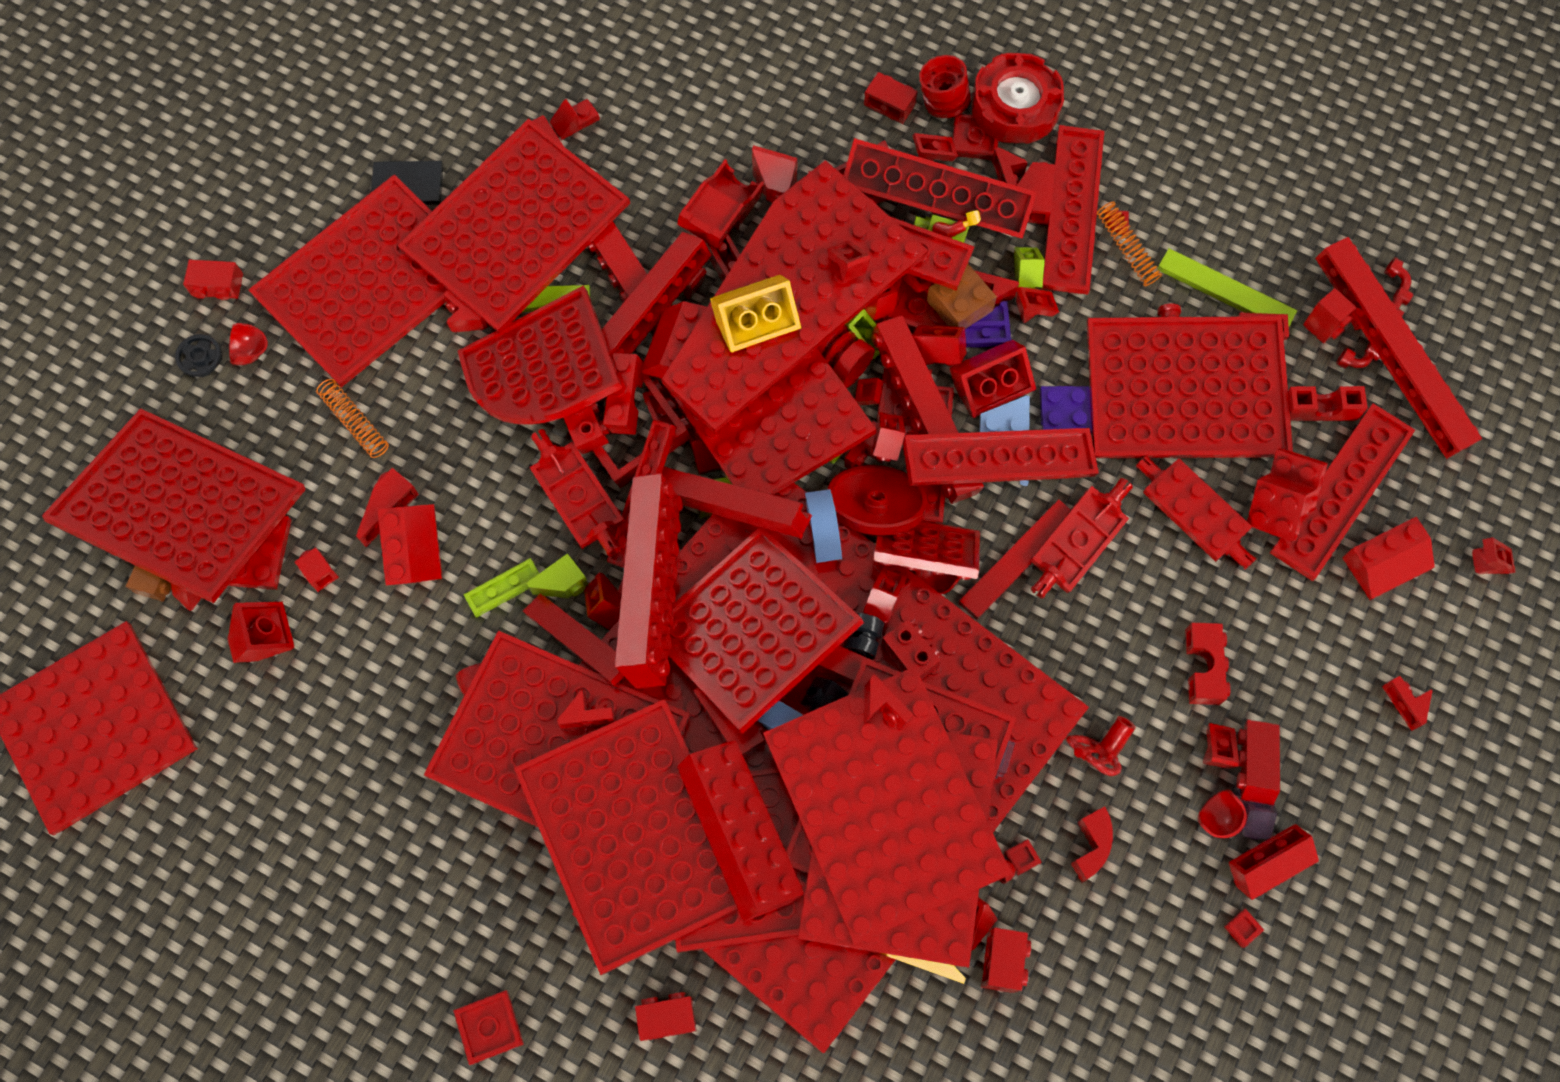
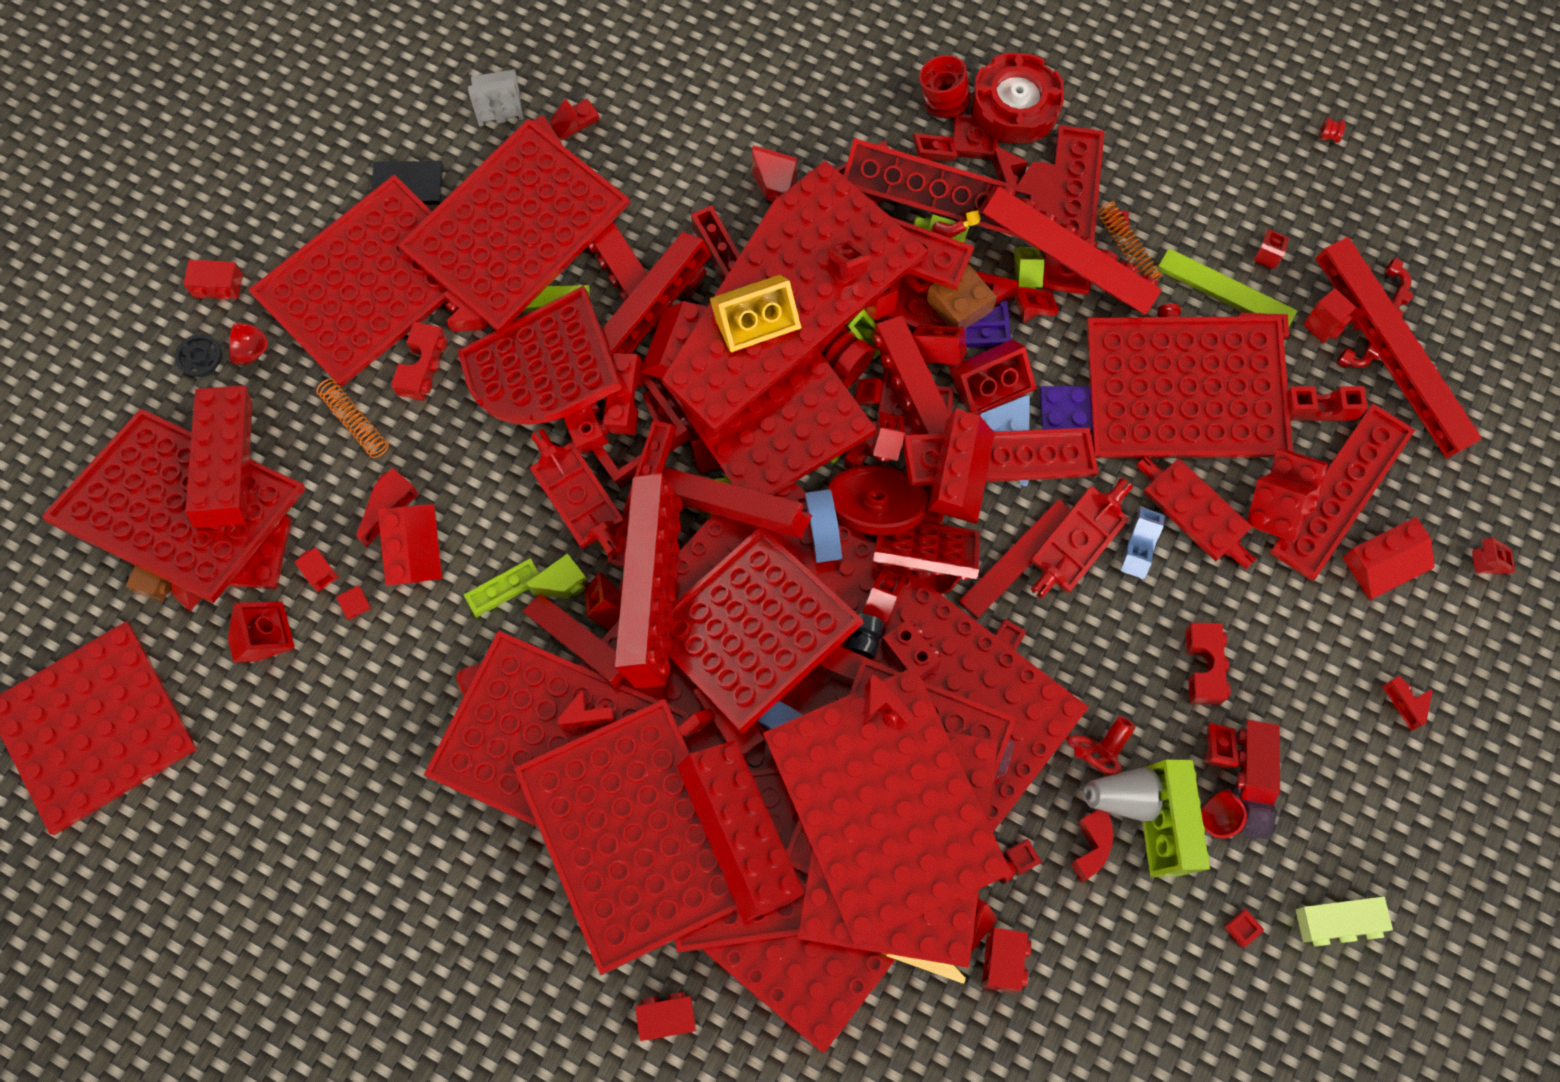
(219, 457): none -> red brick
(353, 602): none -> red tile
(416, 379): none -> red arch
(488, 1027): red plate -> none
(495, 96): none -> light grey bracket
(696, 722): none -> red tile
(719, 205): red piece -> none
(822, 693): black brick -> none
(890, 97): red brick -> none
(962, 467): none -> red slope
(1010, 634): none -> red tile
(1070, 250): none -> red brick
(1127, 794): none -> light grey cone
(1142, 542): none -> medium blue brick
(1177, 834): none -> lime brick
(1271, 249): none -> red slope
(1273, 861): red brick -> none
(1332, 129): none -> red wheel
(1344, 921): none -> yellowish green brick

